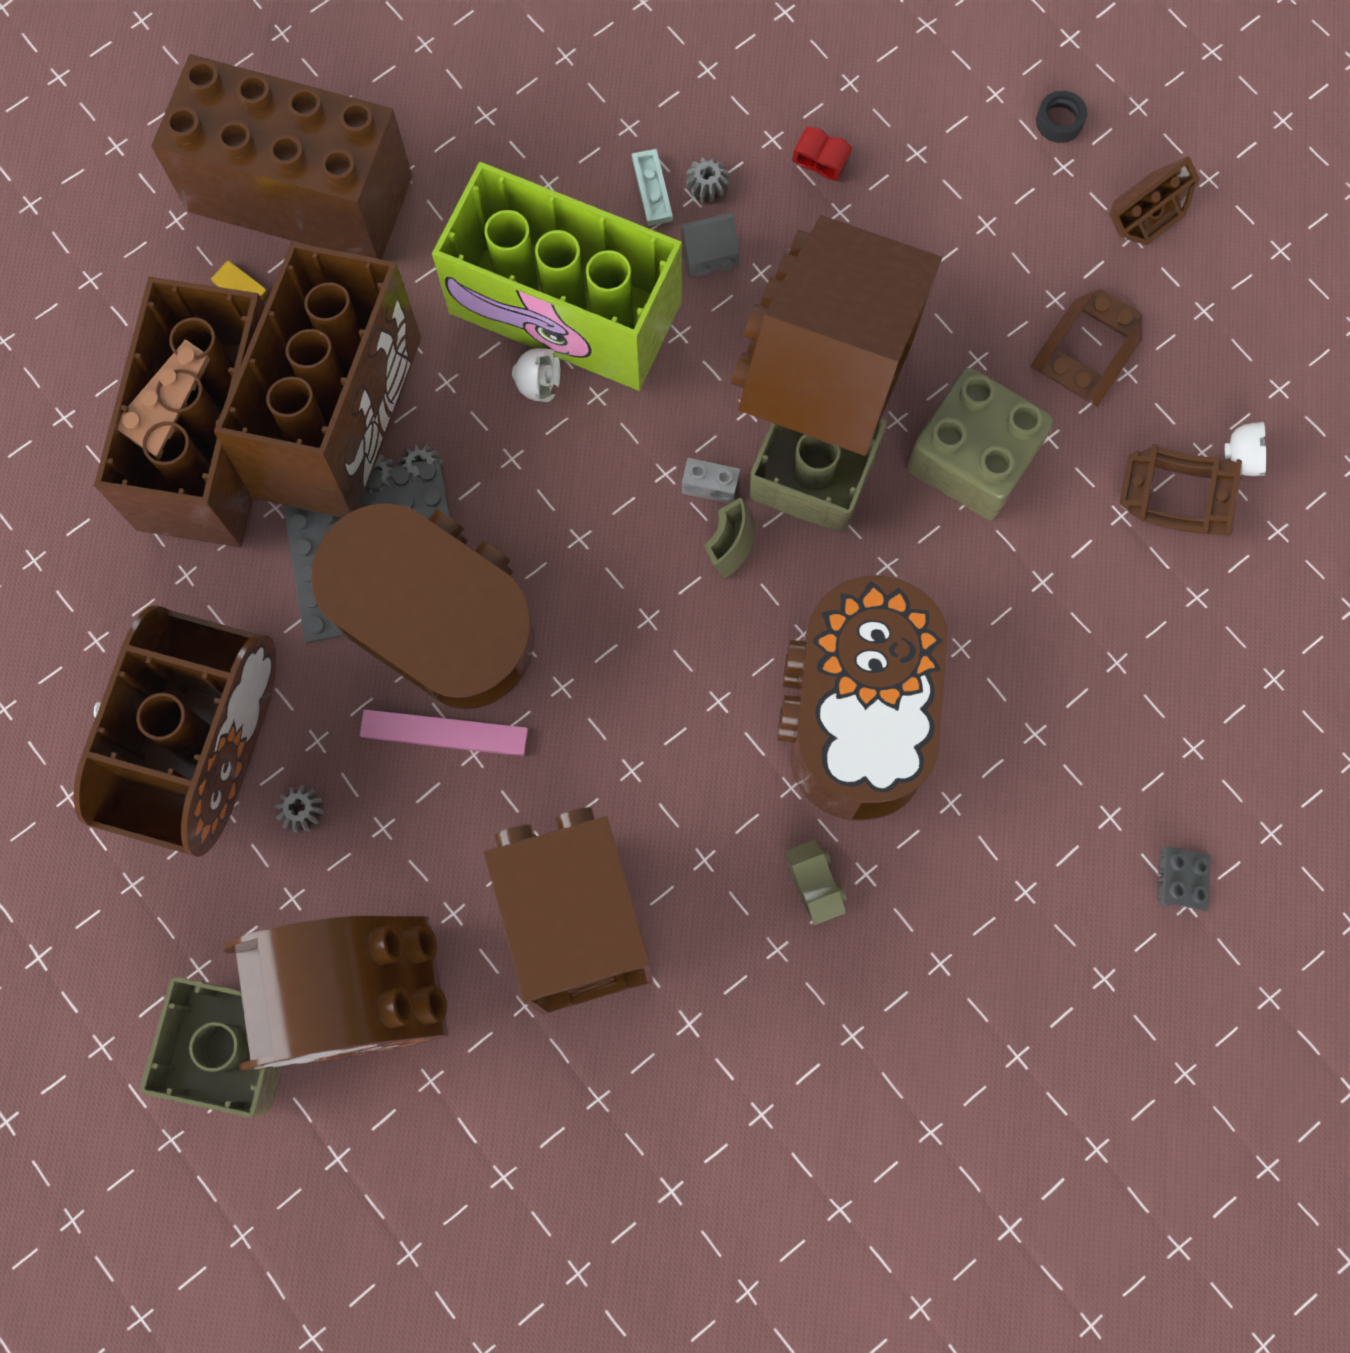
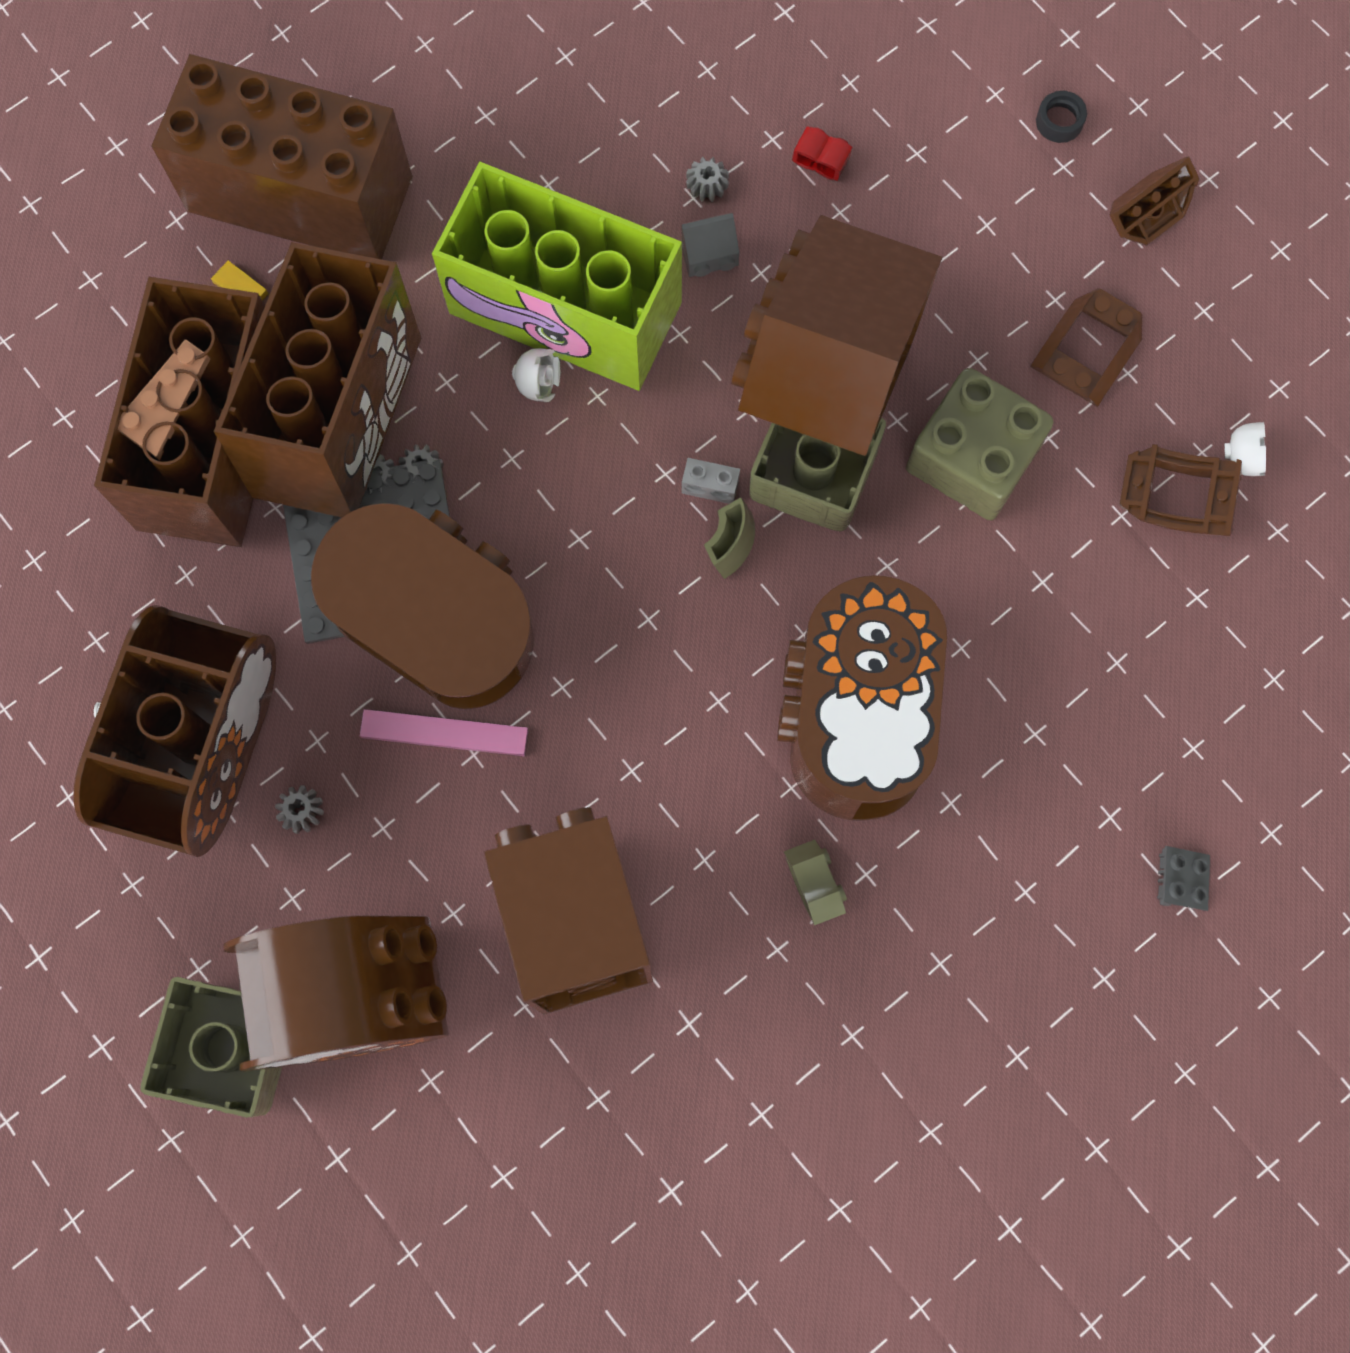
(652, 187): light aqua plate -> none

